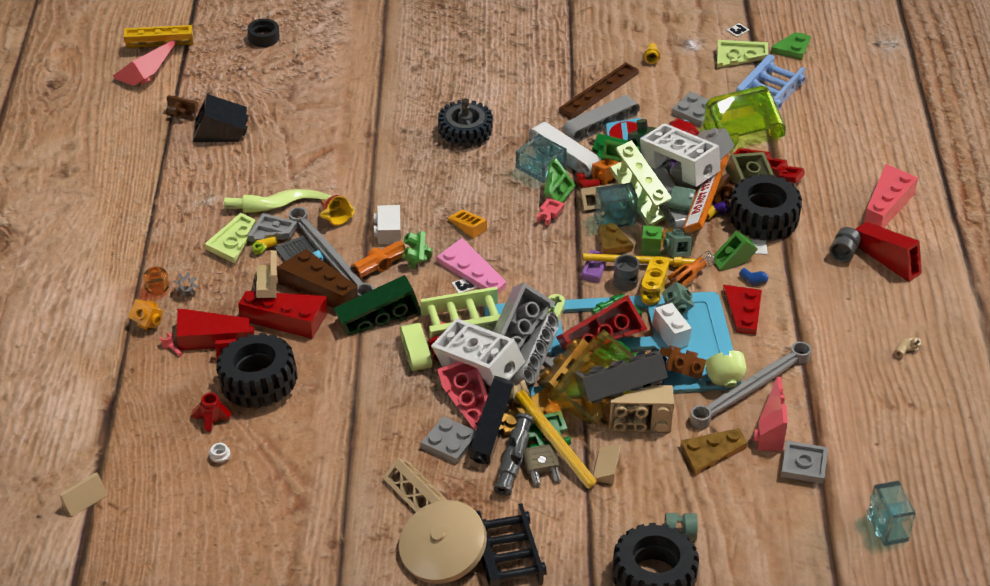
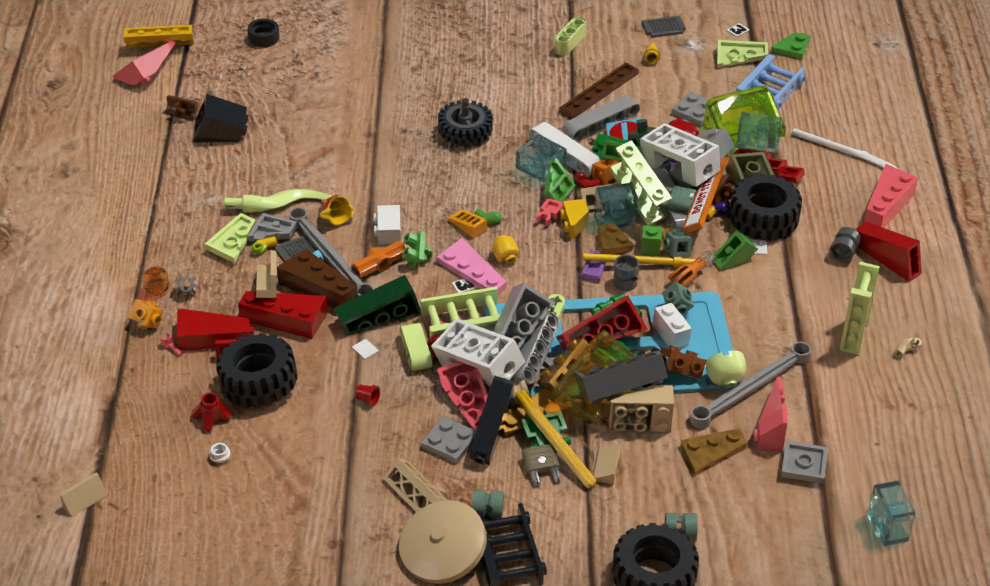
(365, 348): none -> white sticker
(368, 394): none -> red piece
(488, 504): none -> sand green wheel
(491, 217): none -> bright green arm
(505, 249): none -> yellow head
(514, 452): dark grey piece -> none
(570, 36): none -> yellowish green beam
(575, 216): none -> yellow slope
(654, 280): yellow piece -> none
(664, 26): none -> dark grey window
(744, 307): red wing -> none
(754, 278): blue arm -> none
(759, 132): none -> clear light blue brick
(842, 148): none -> white piece
(859, 308): none -> yellowish green fence

